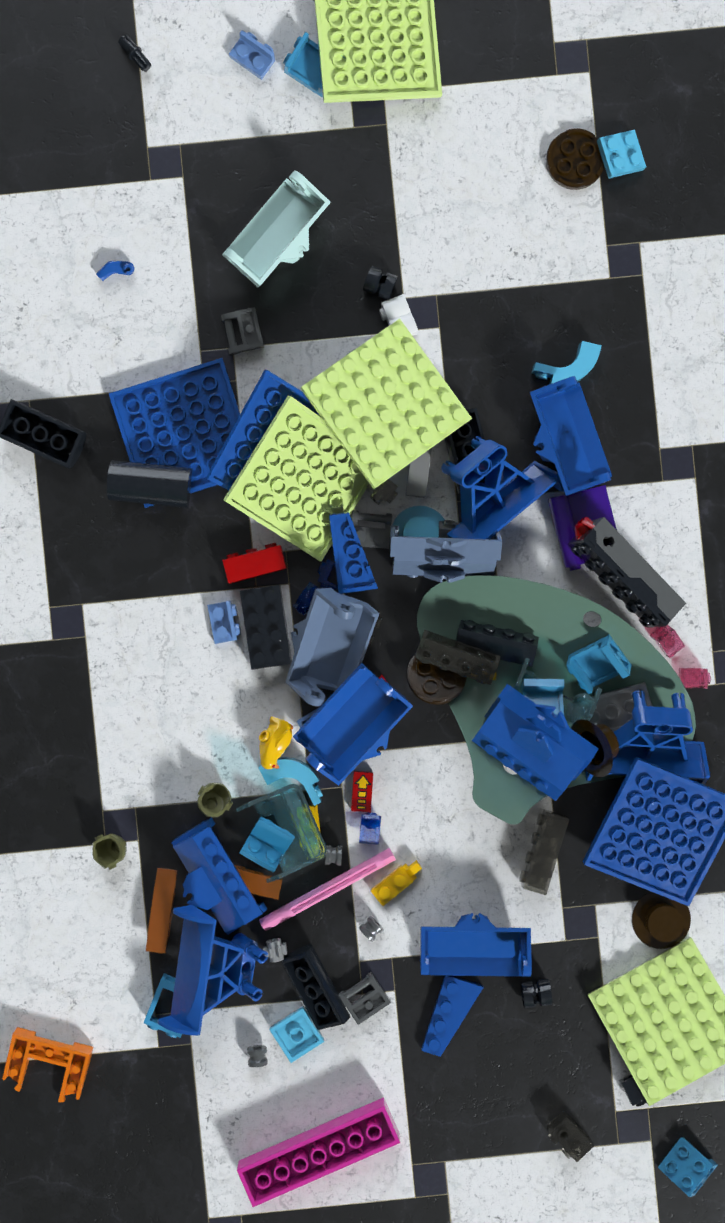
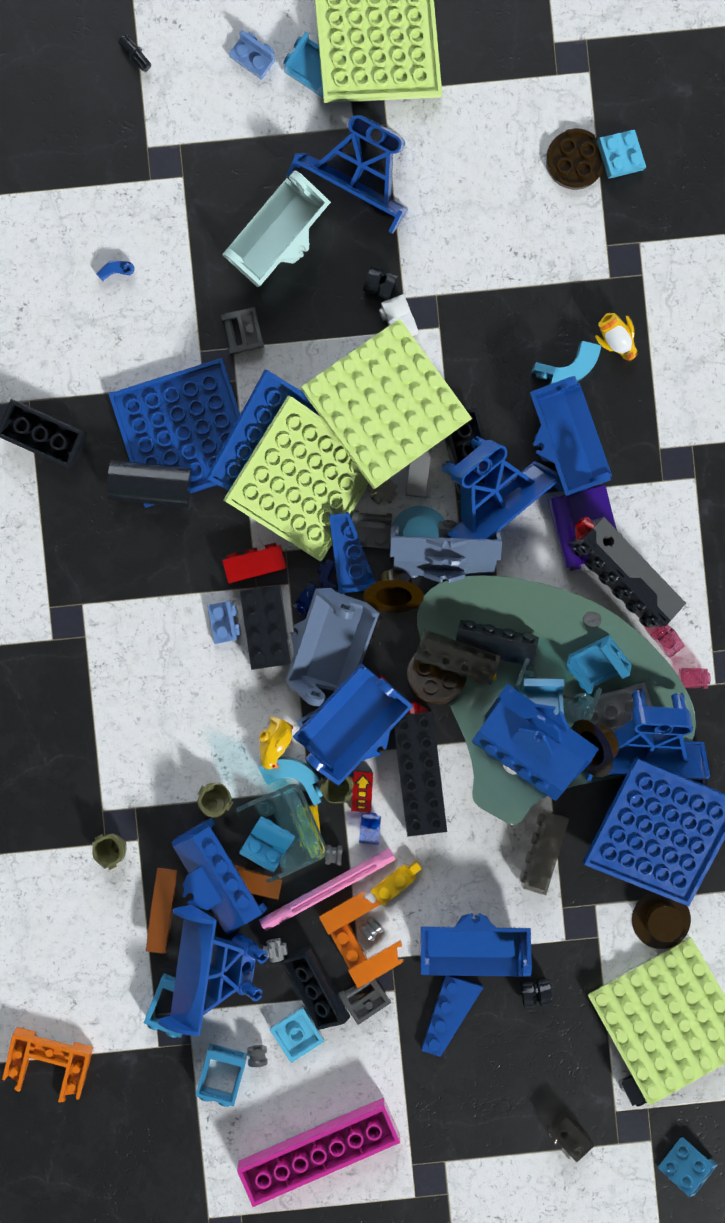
(227, 1056): none -> dark azure window
(335, 793): none -> olive cap
(360, 967): none -> orange wedge
(389, 142): none -> blue piece
(393, 592): none -> dark brown hose
(420, 772): none -> black piece
(617, 336): none -> animal

